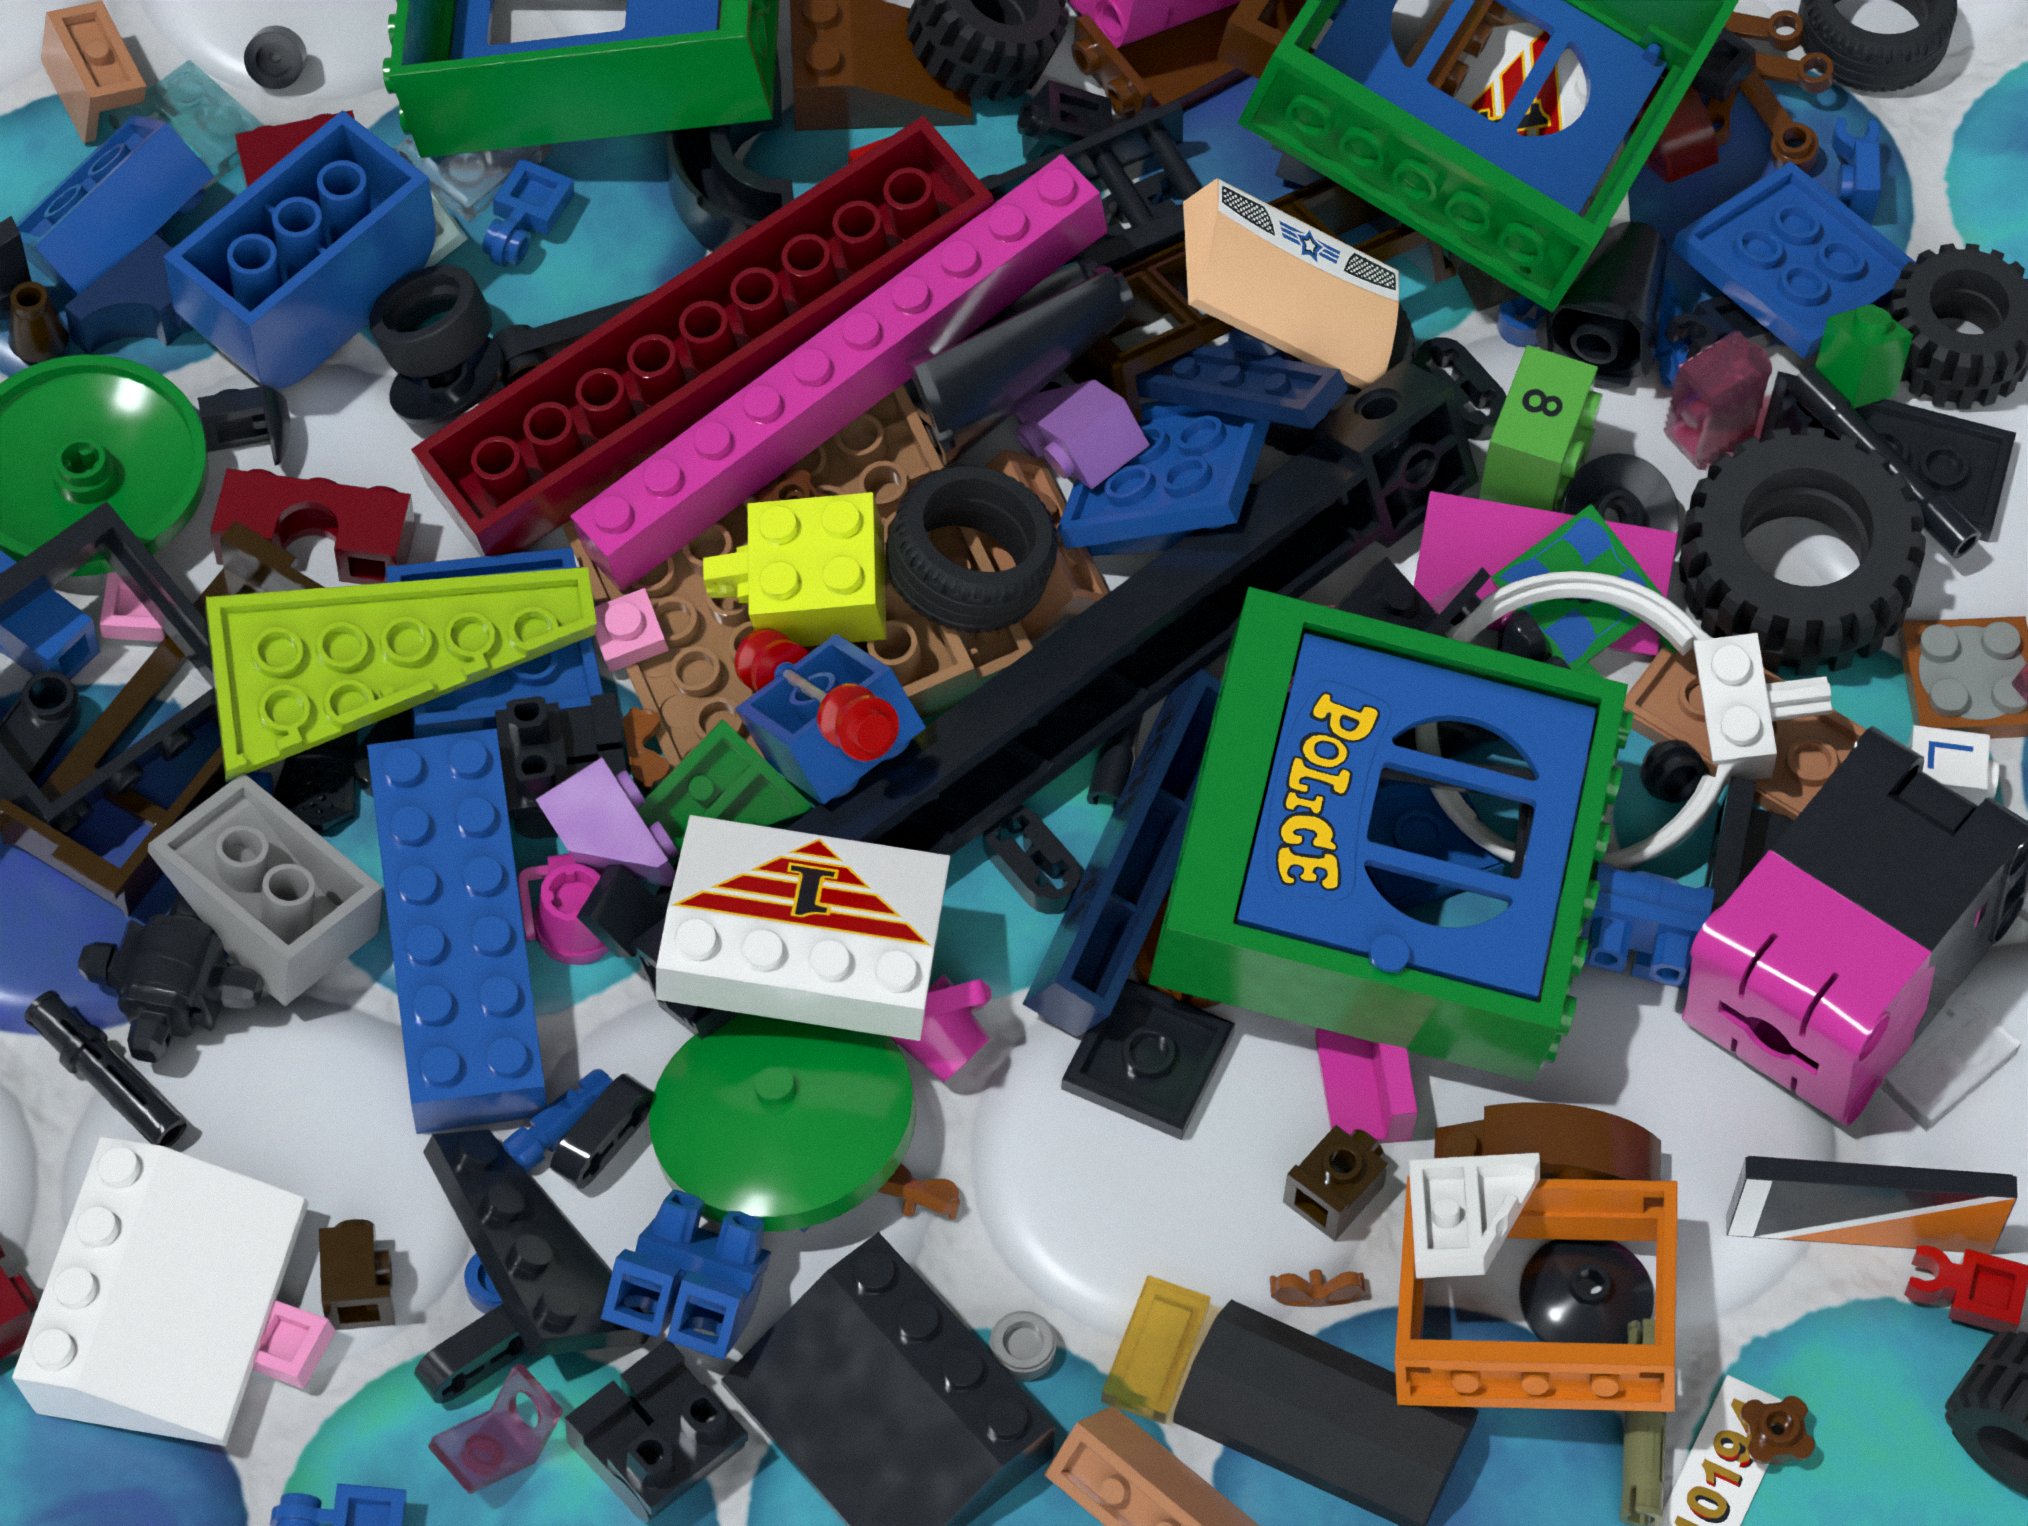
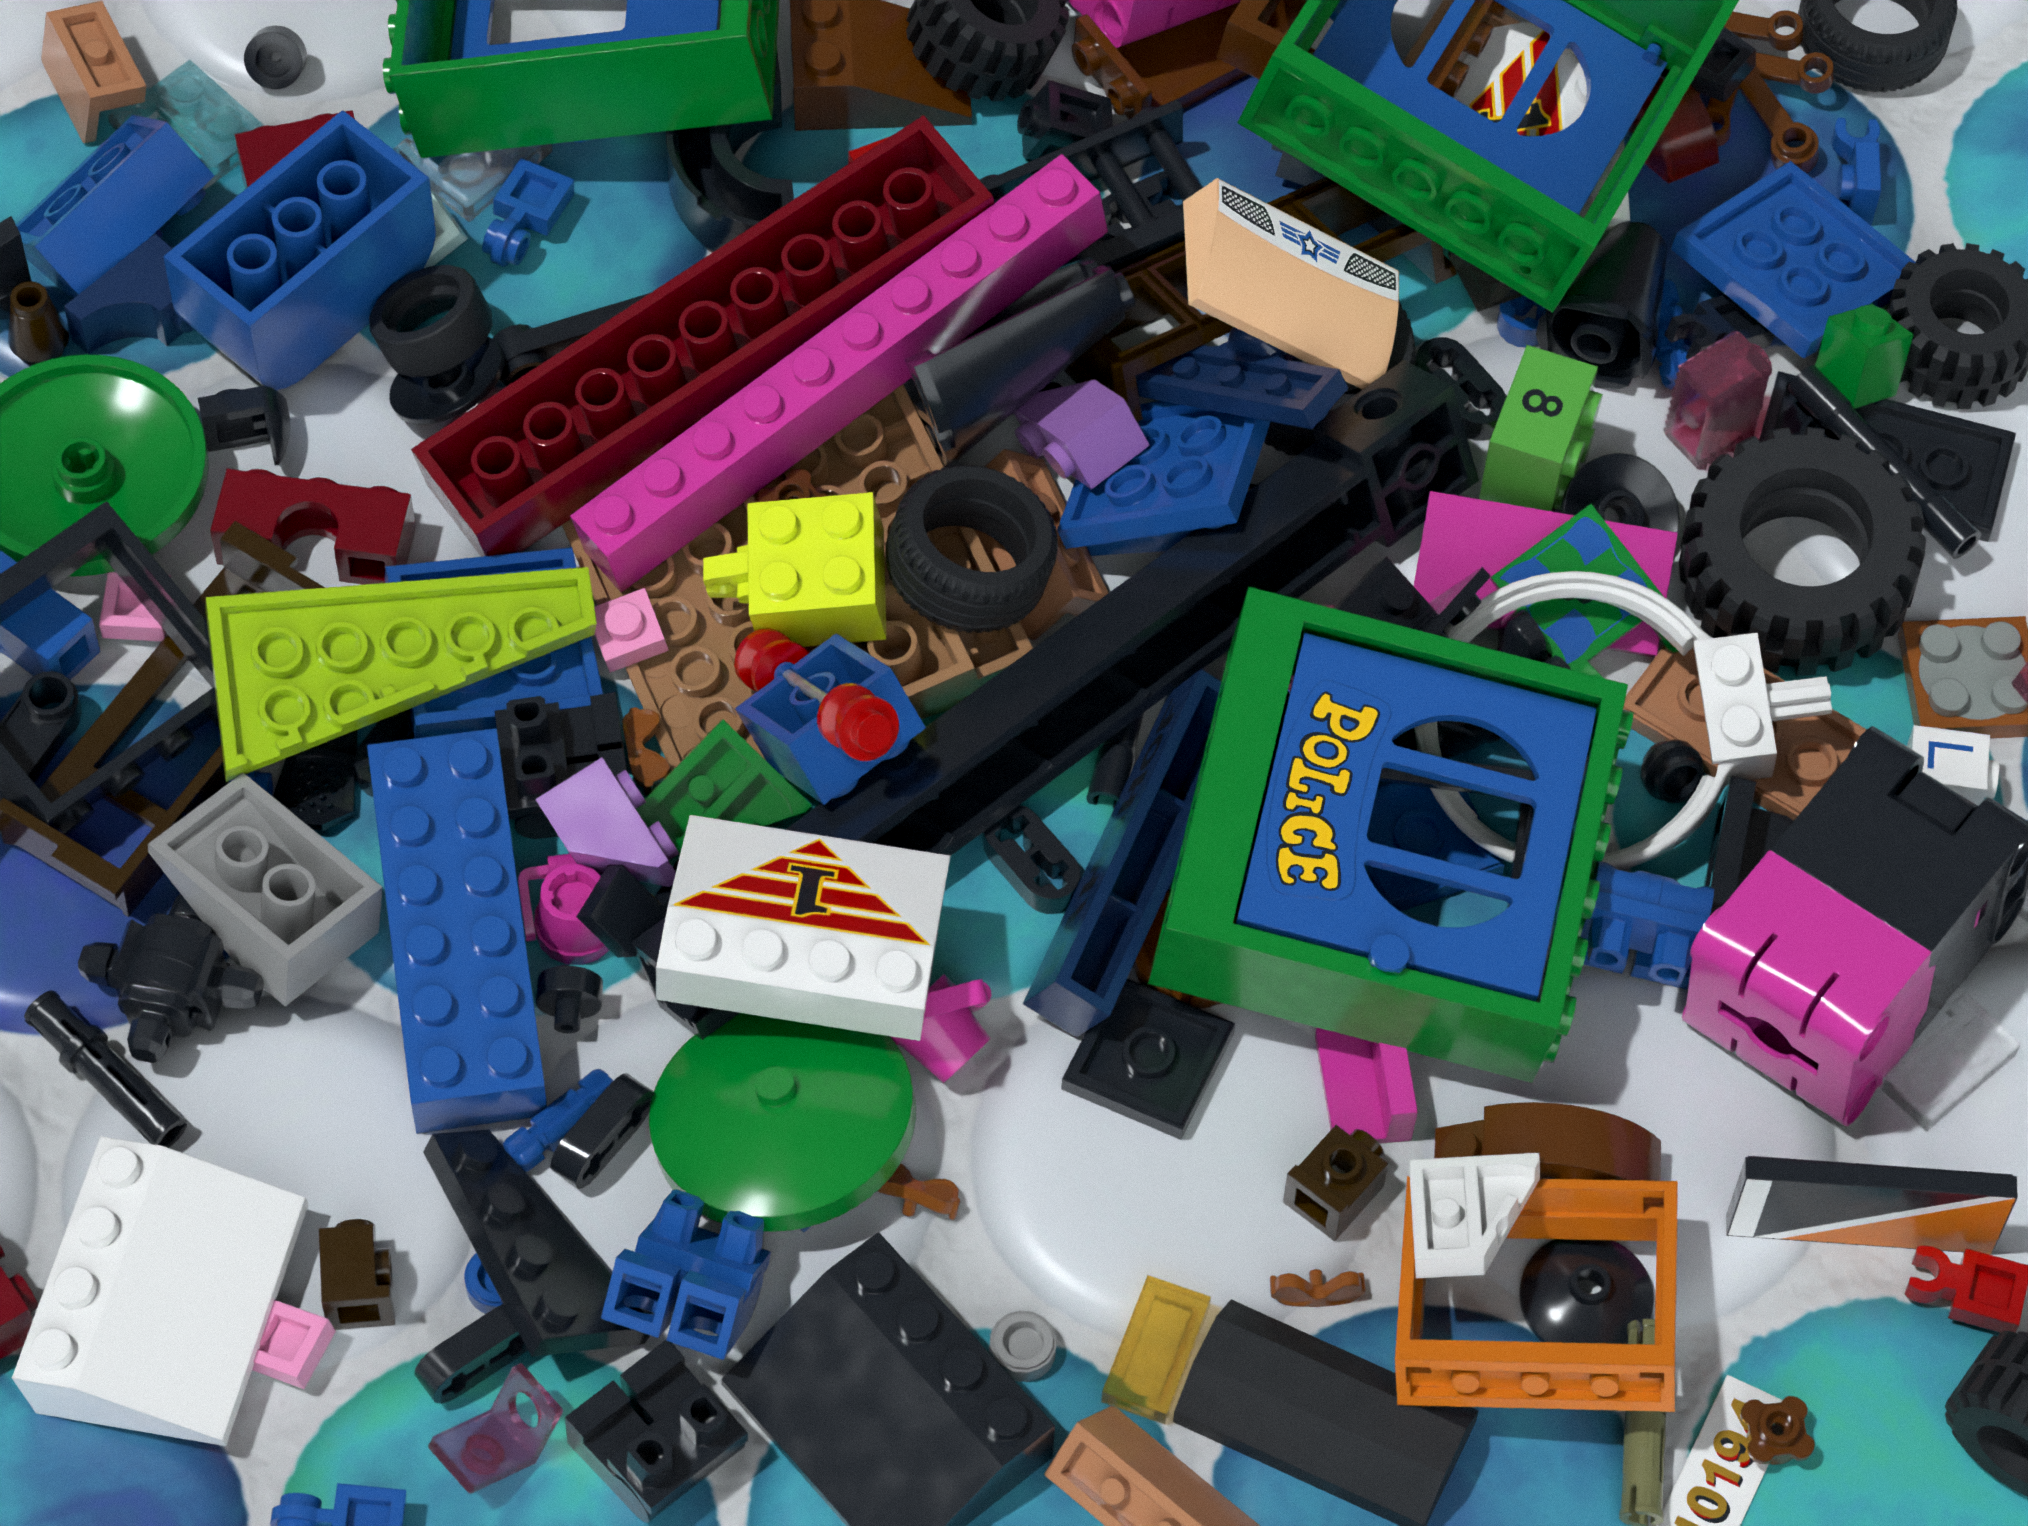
(569, 996): none -> black tile

